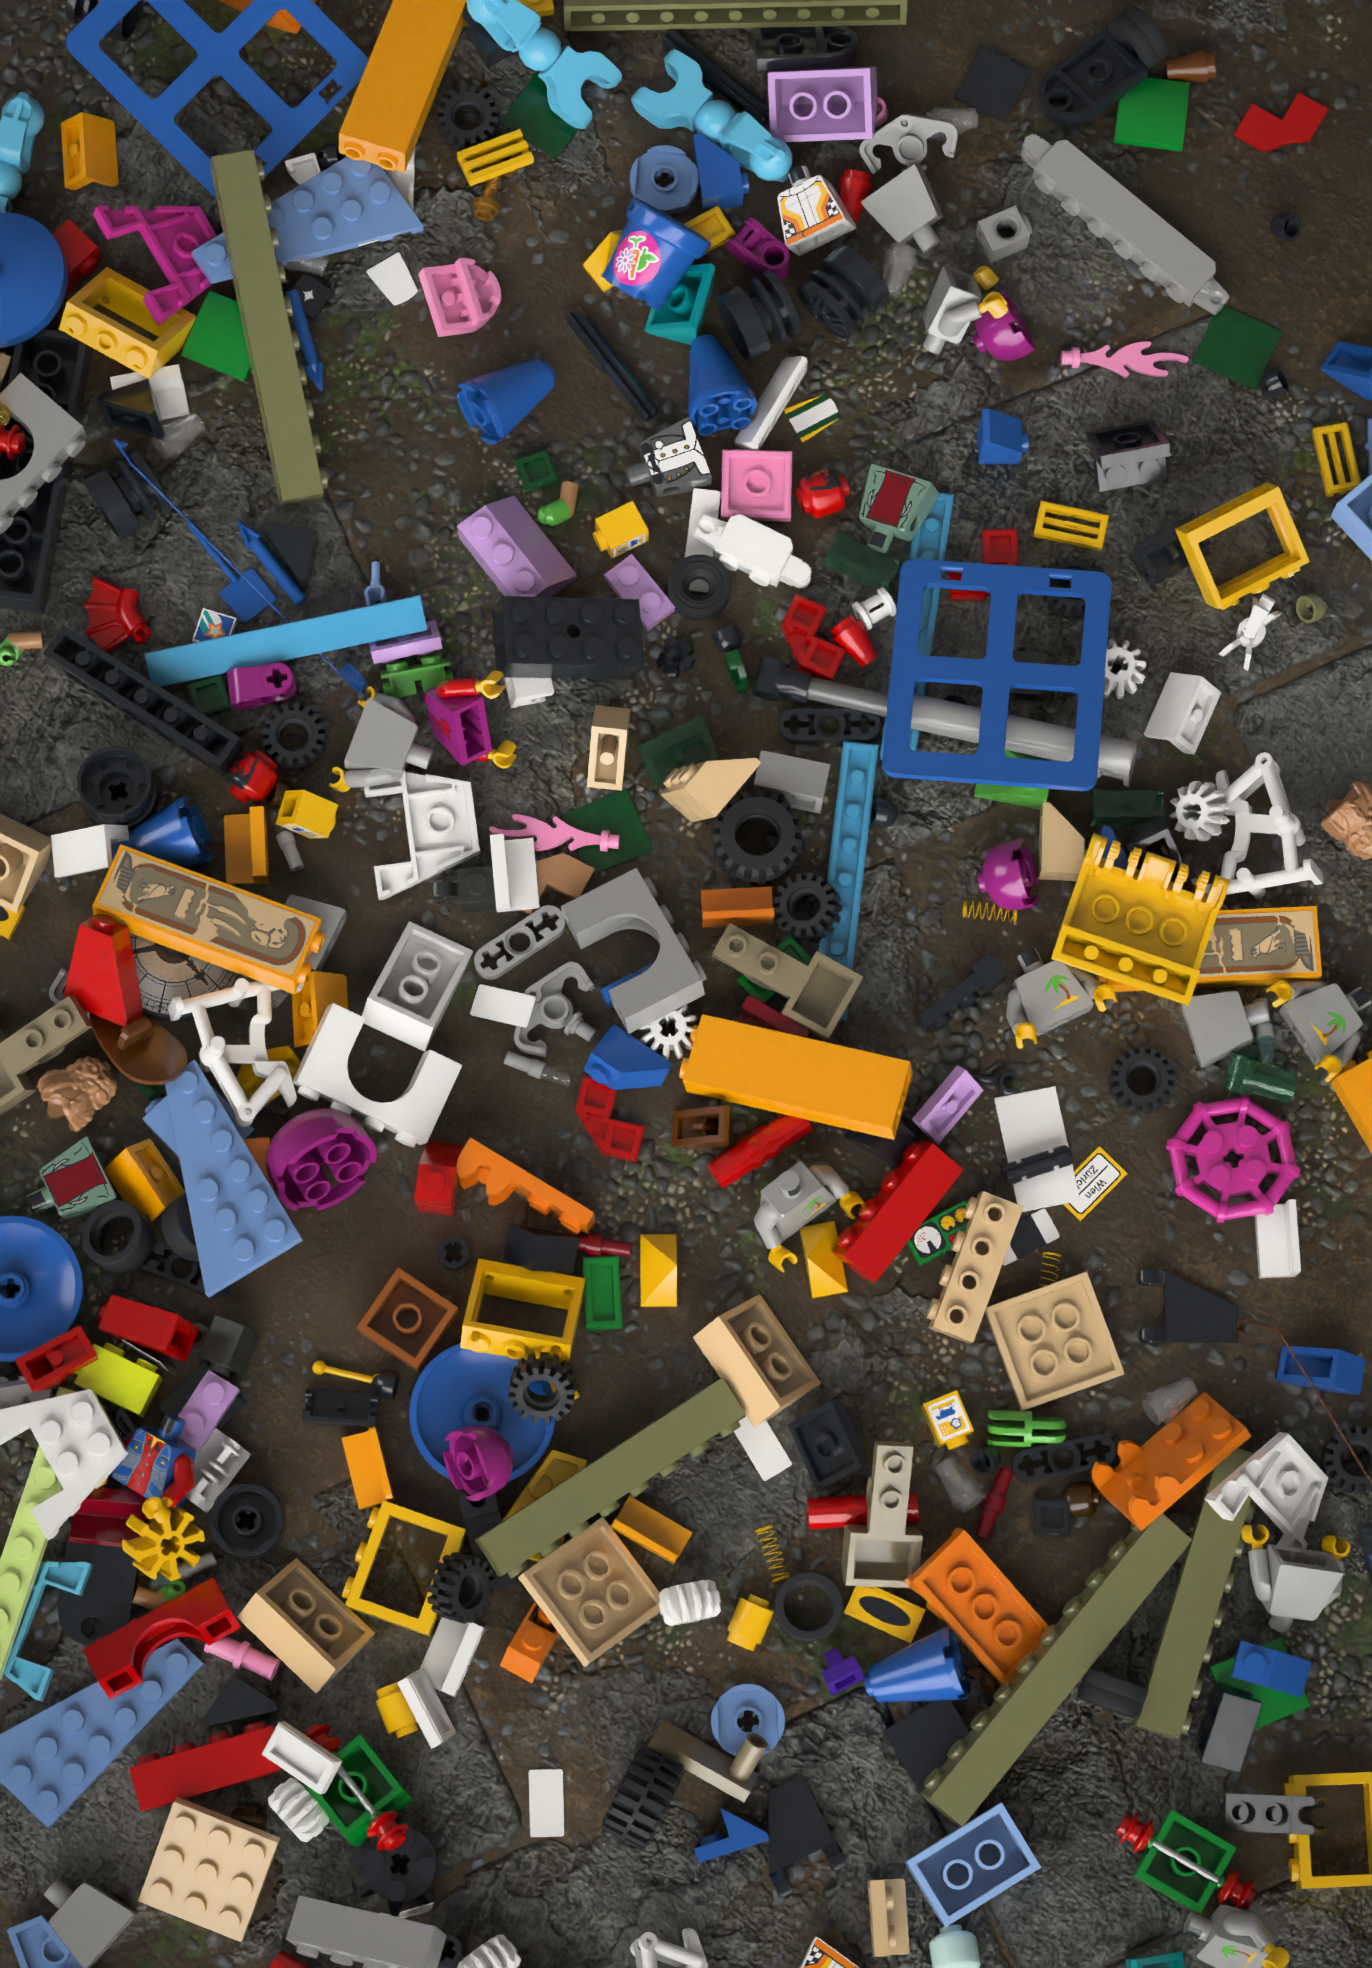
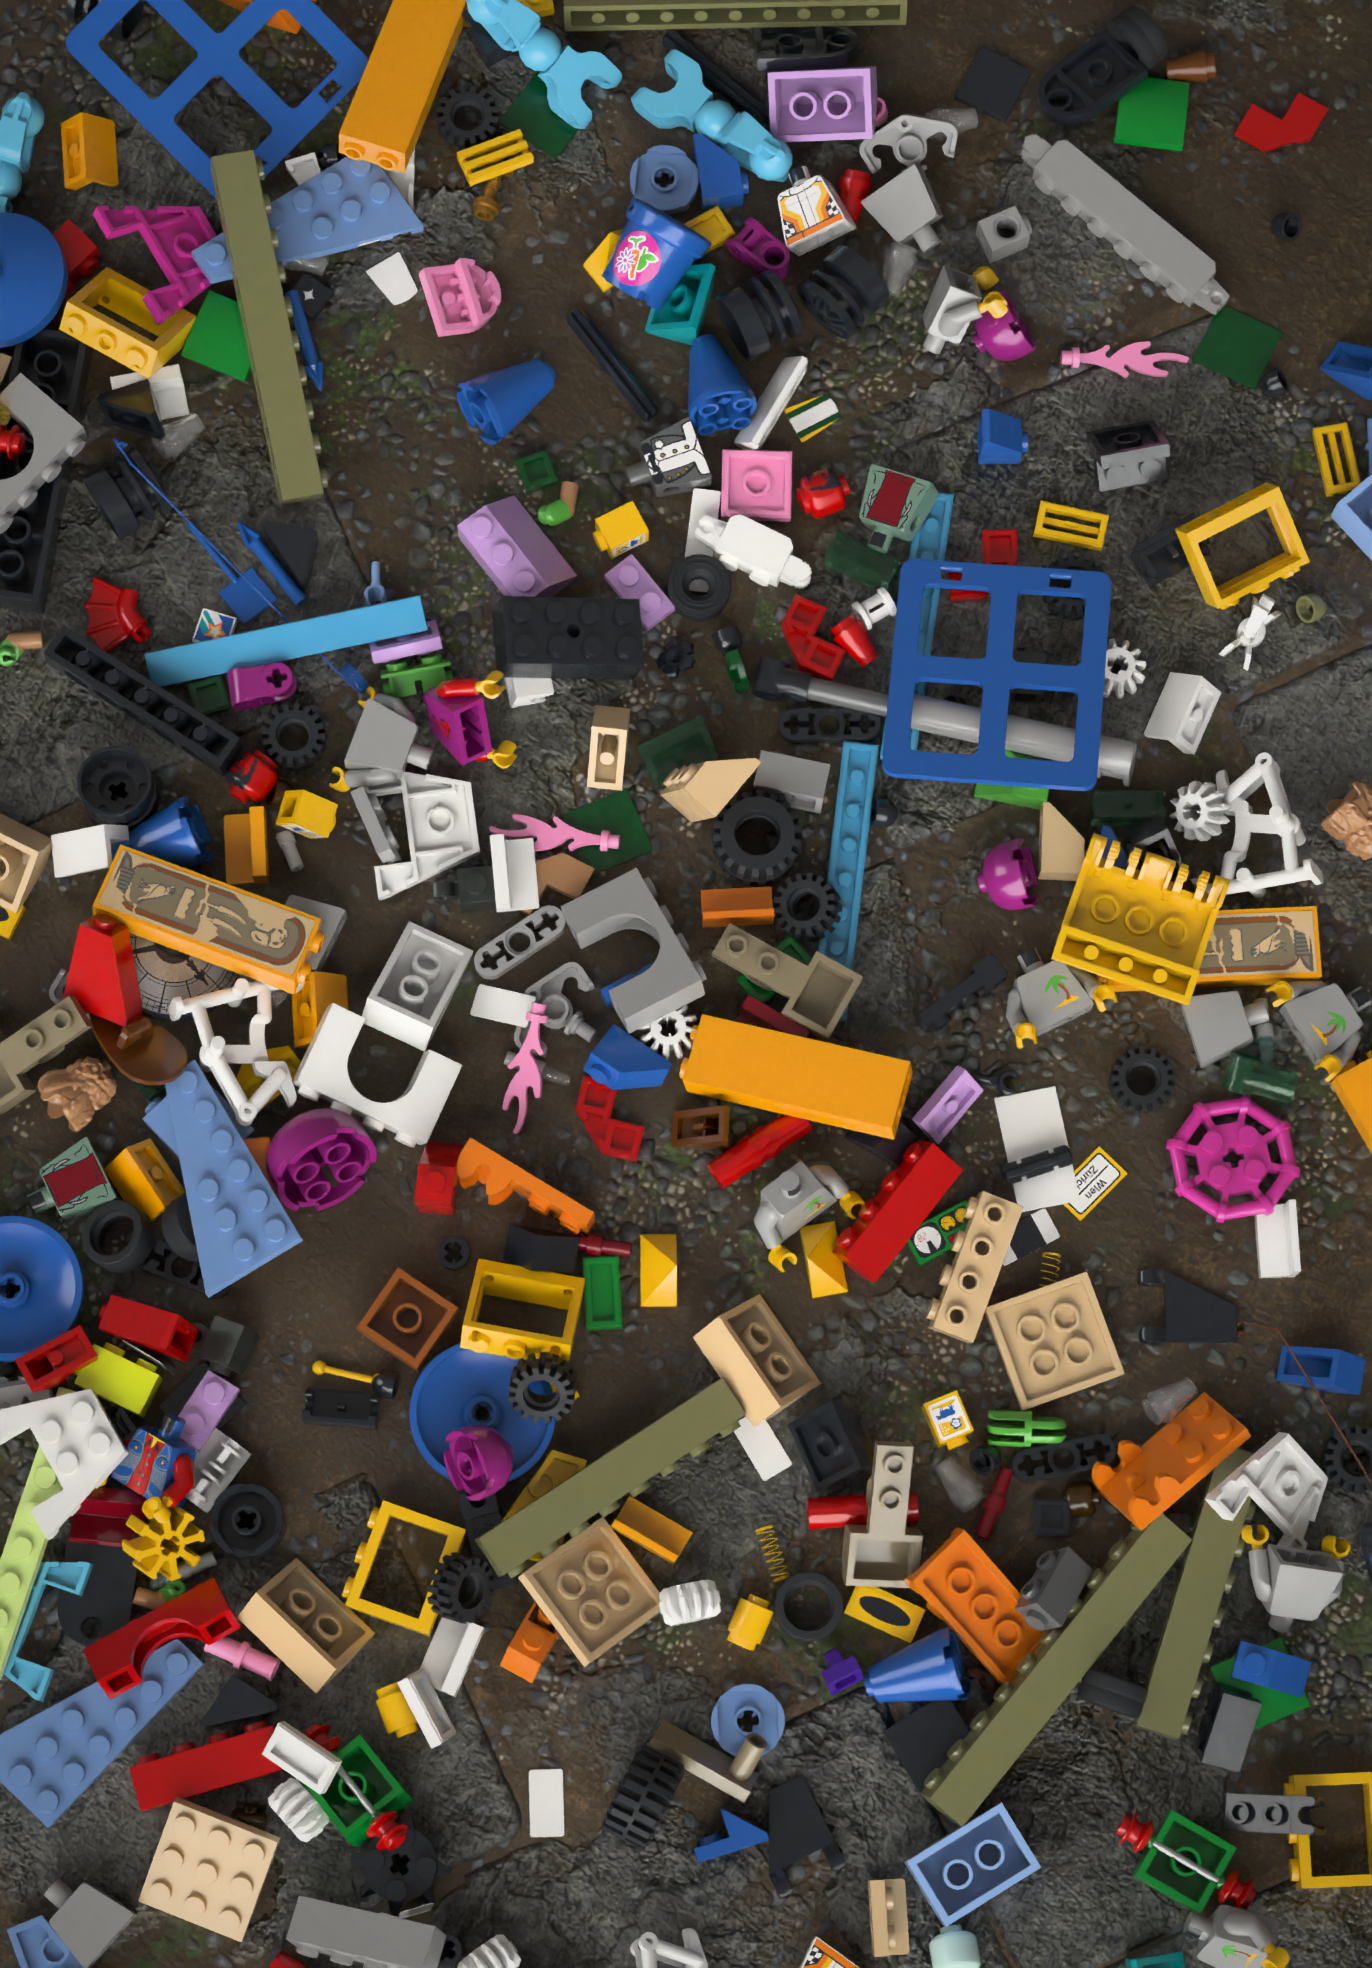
(368, 1468): light orange panel -> none
(374, 821): none -> light grey plate
(529, 1070): none -> bright pink piece
(965, 912): yellow piece -> none
(1053, 1589): none -> dark grey brick

